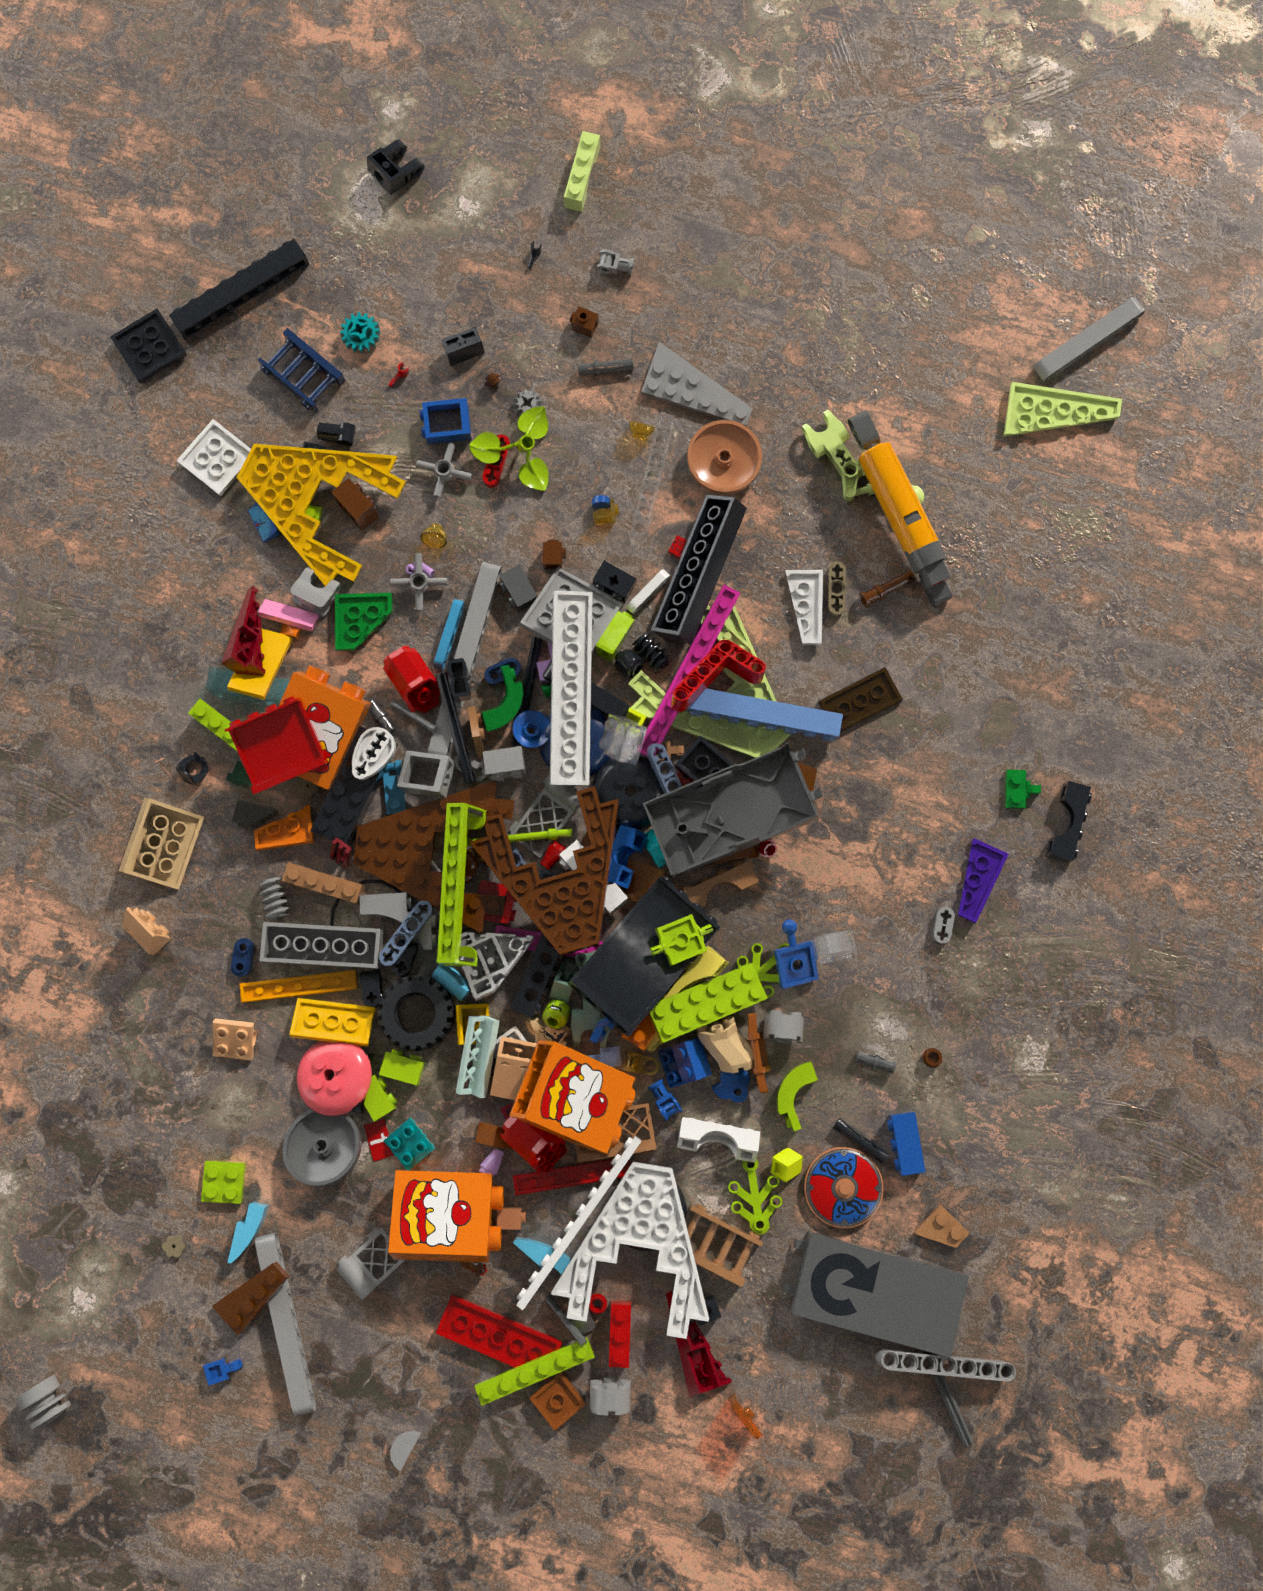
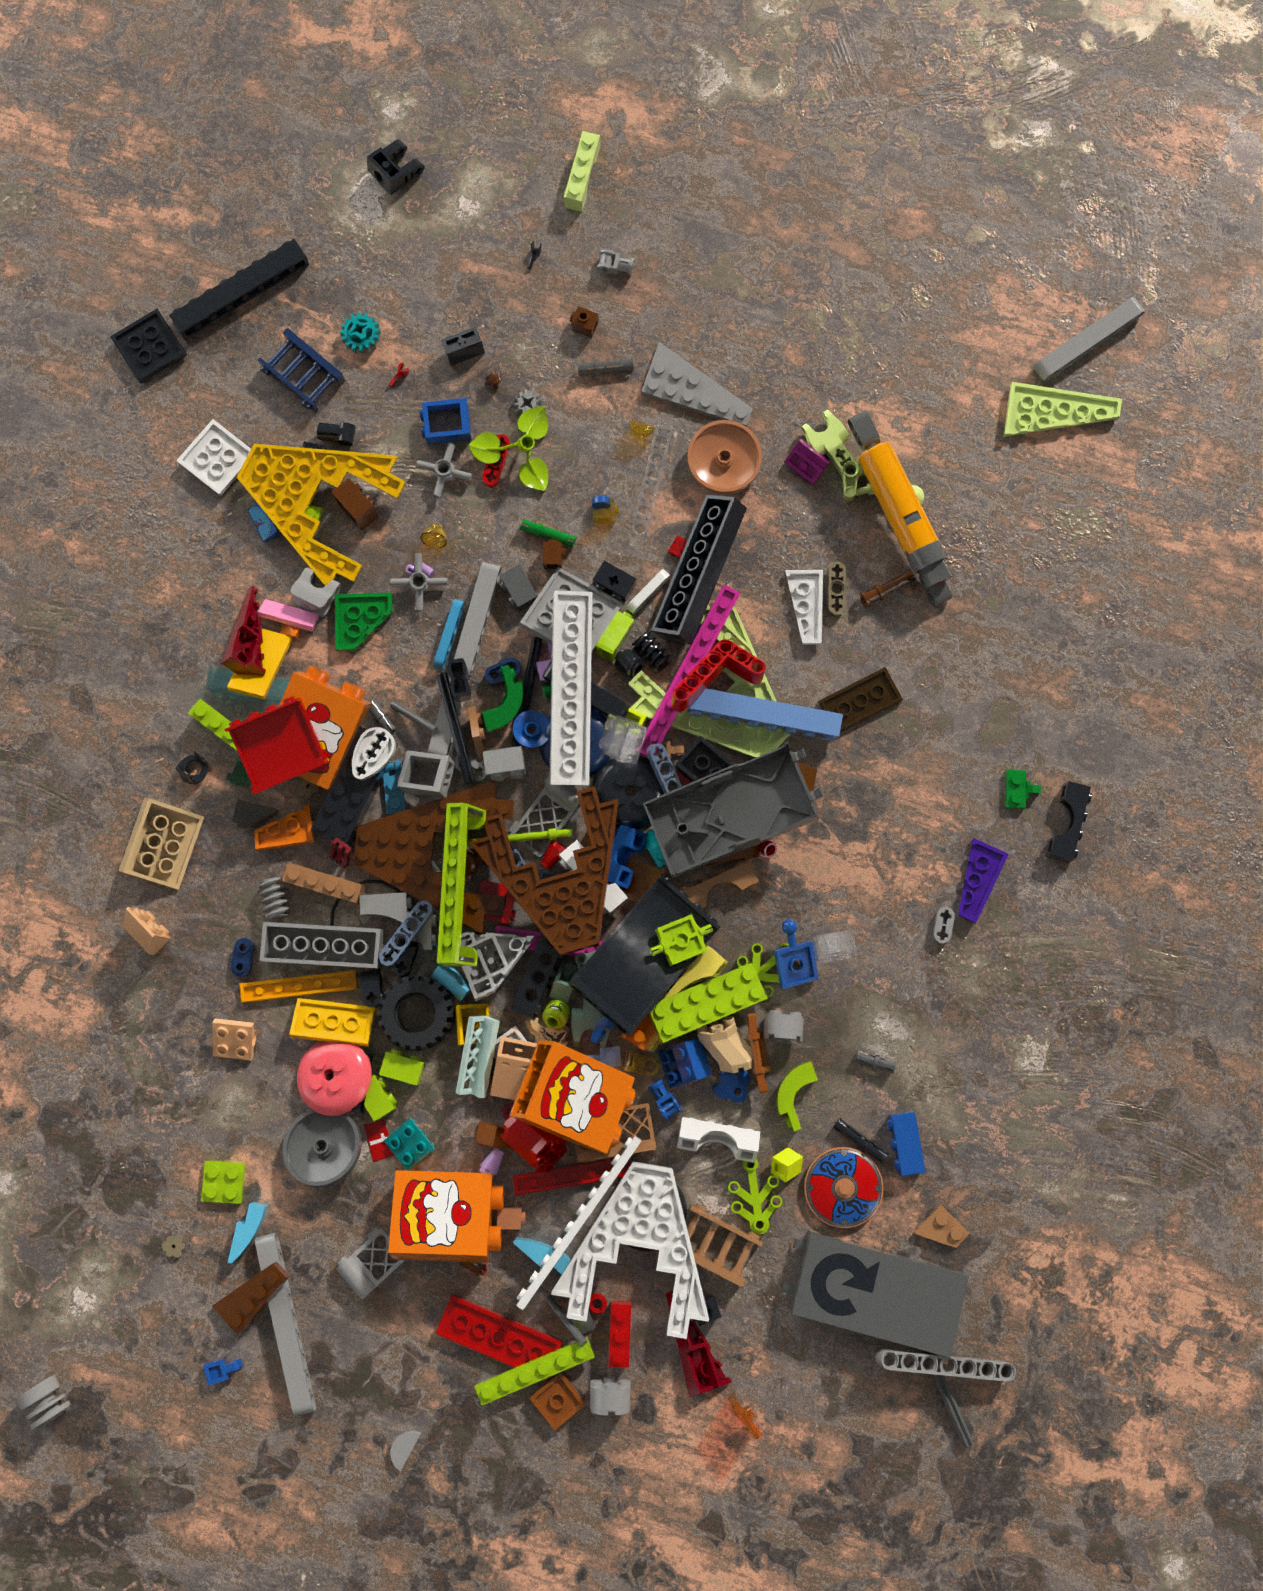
(412, 679): red brick -> none
(548, 533): none -> green pin
(806, 461): none -> magenta plate
(932, 1057): reddish brown plate -> none

